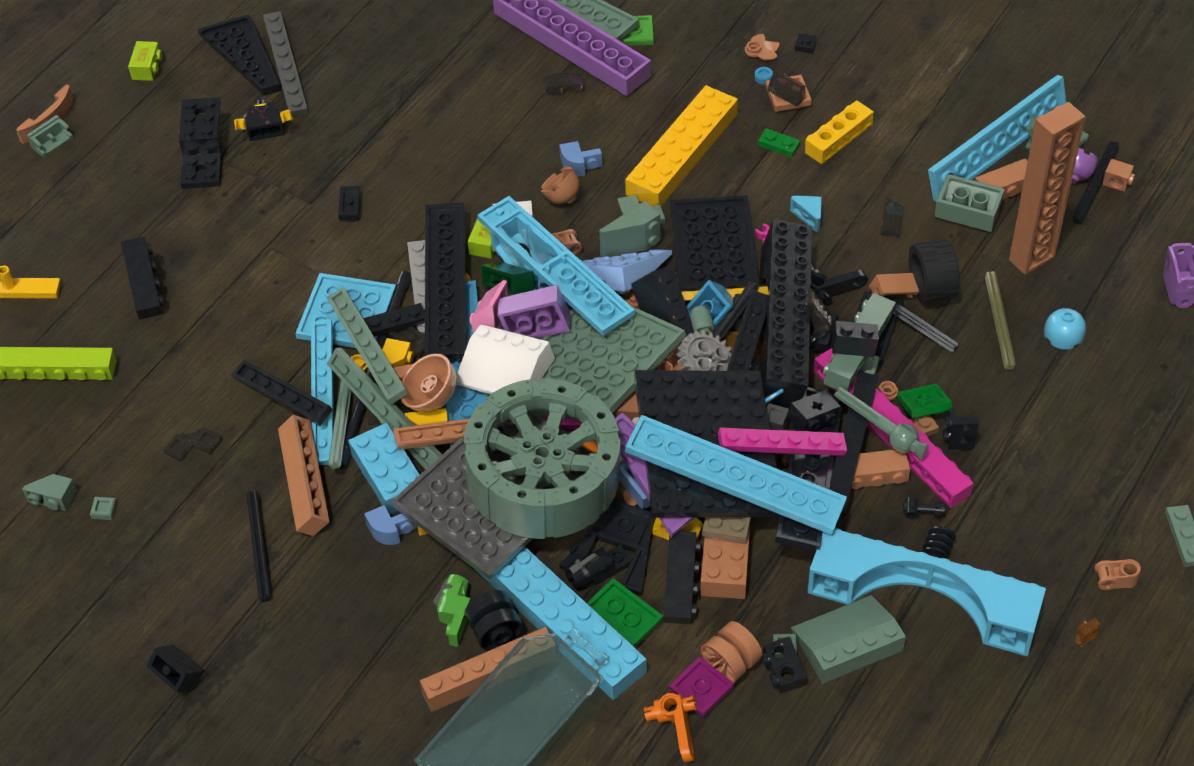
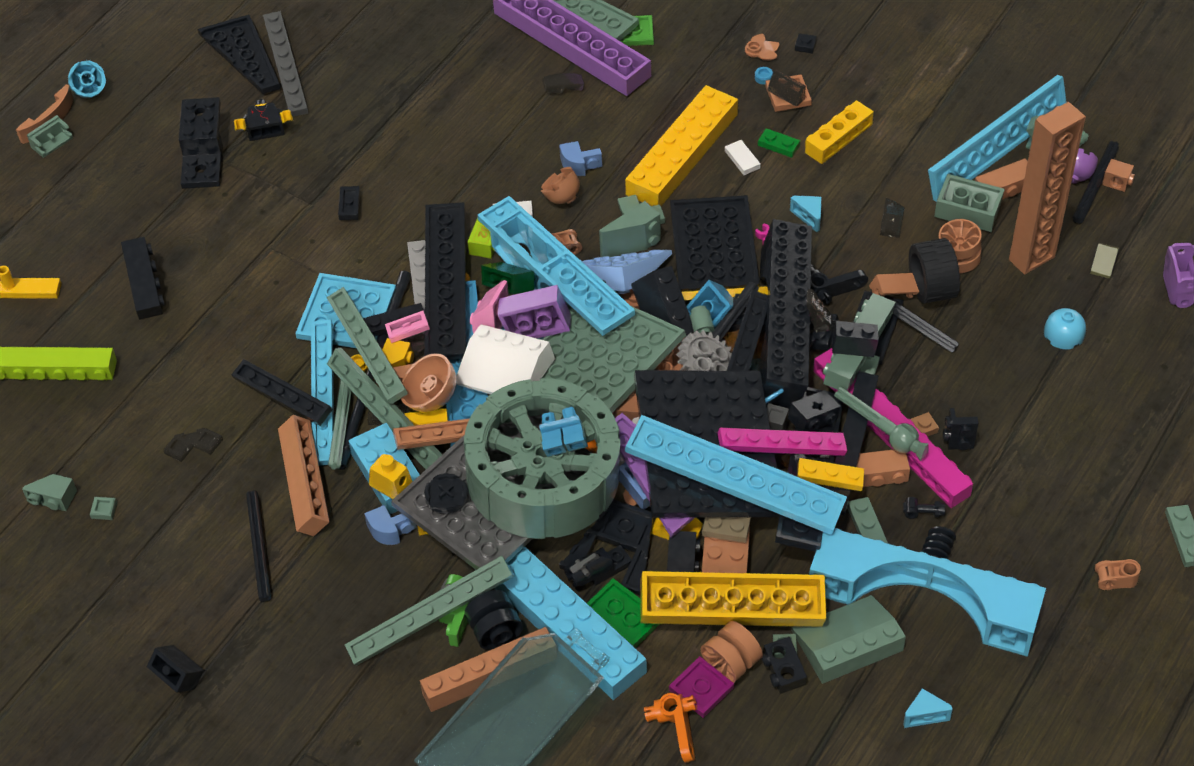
(86, 79): none -> medium azure cylinder
(145, 60): lime brick -> none
(389, 476): none -> yellow torso
(407, 329): none -> bright pink tile
(429, 610): none -> sand green plate
(446, 493): none -> black tile
(553, 431): none -> dark azure hips
(732, 597): none -> yellow brick
(742, 157): none -> white tile
(831, 474): none -> yellow plate
(865, 519): none -> sand green plate
(888, 389): nougat plate -> none
(924, 401): green plate -> none
(927, 710): none -> medium azure slope
(965, 240): none -> nougat wheel
(1000, 321): olive axle -> none
(1087, 631): clear orange plate -> none
(1104, 260): none -> slope

